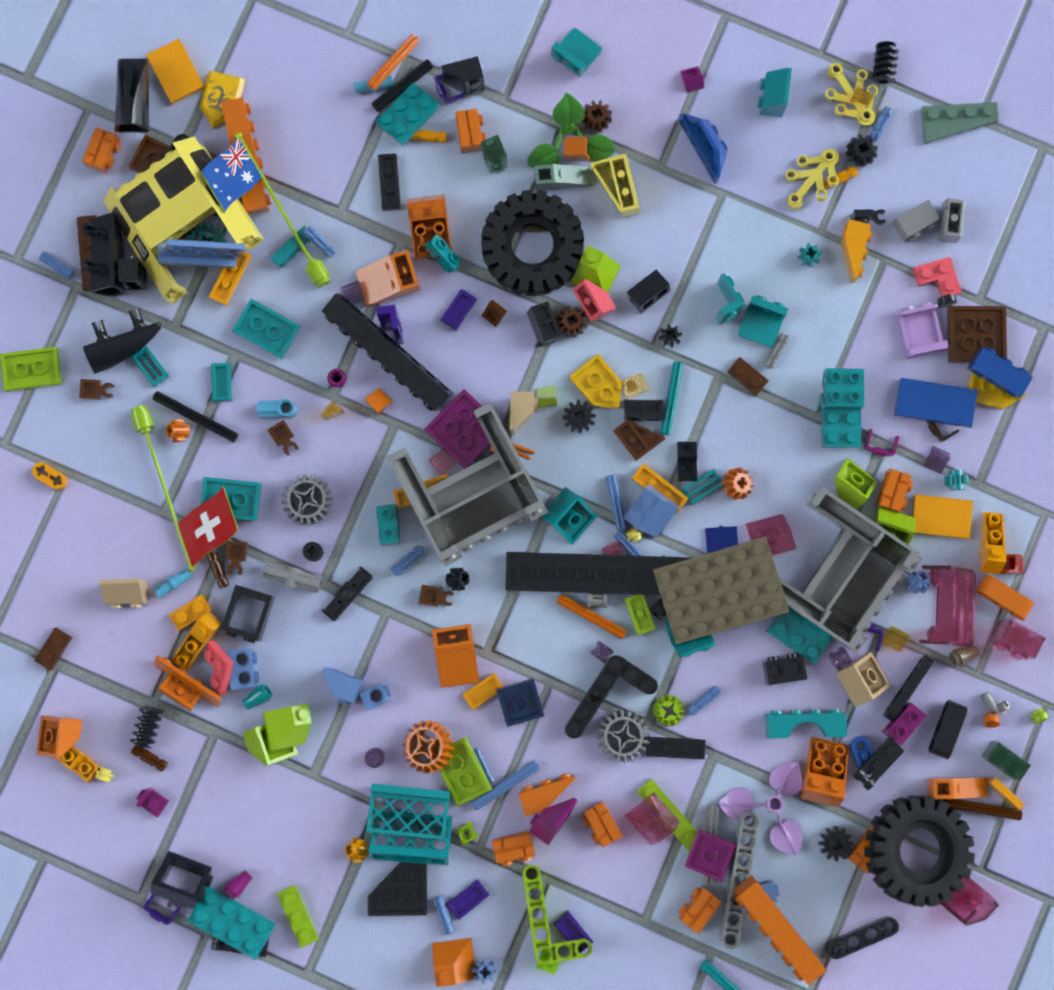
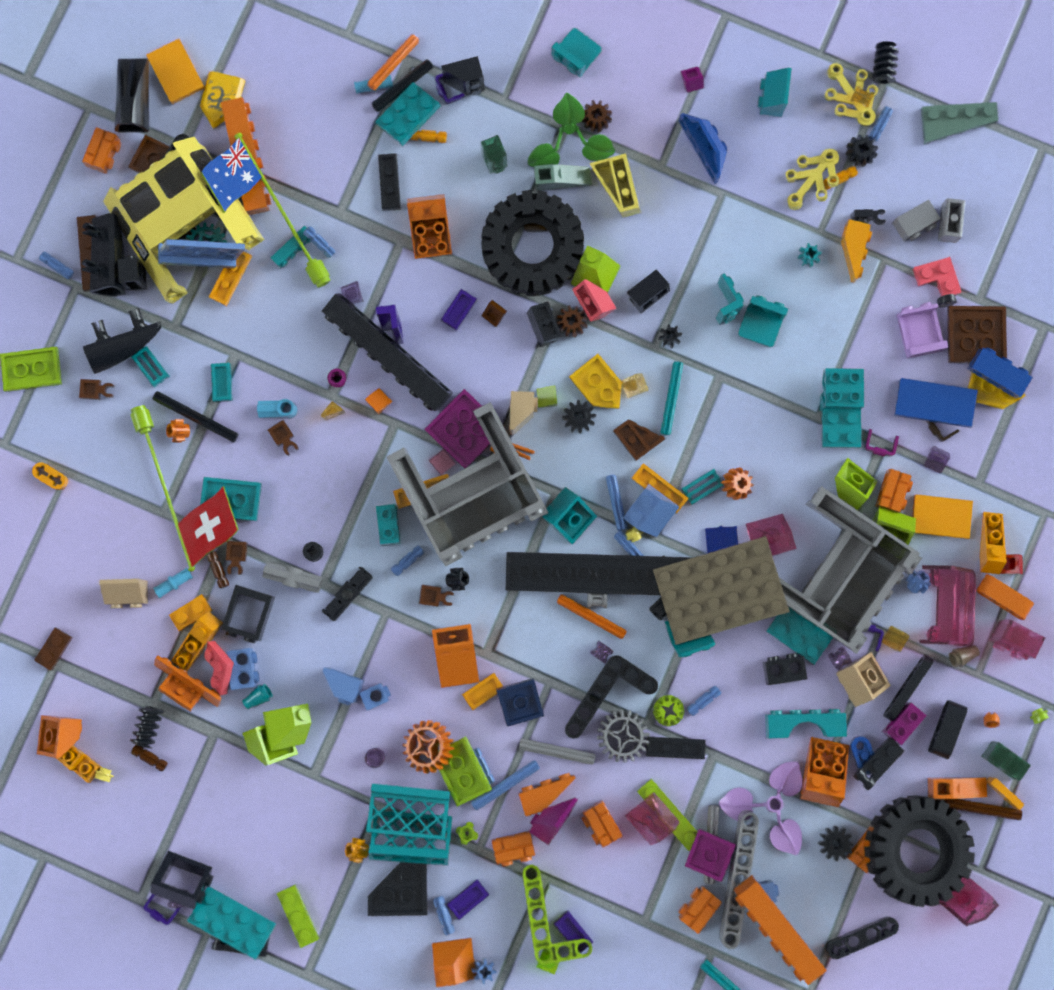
(152, 801): magenta bracket -> none
(237, 885): magenta cone -> none
(266, 328): teal plate -> none
(311, 492): light grey gear -> none
(388, 279): slope -> none
(437, 247): teal hinge -> none
(469, 130): orange brick -> none
(557, 751): none -> light grey axle
(575, 149): orange panel -> none
(612, 549): clear pink tile -> none
(639, 614): lime plate -> none
(643, 410): black hinge -> none
(687, 461): black slope -> none
(747, 376): reddish brown plate -> none
(776, 350): light grey axle -> none
(956, 480): teal gear -> none
(995, 705): light grey arm -> none

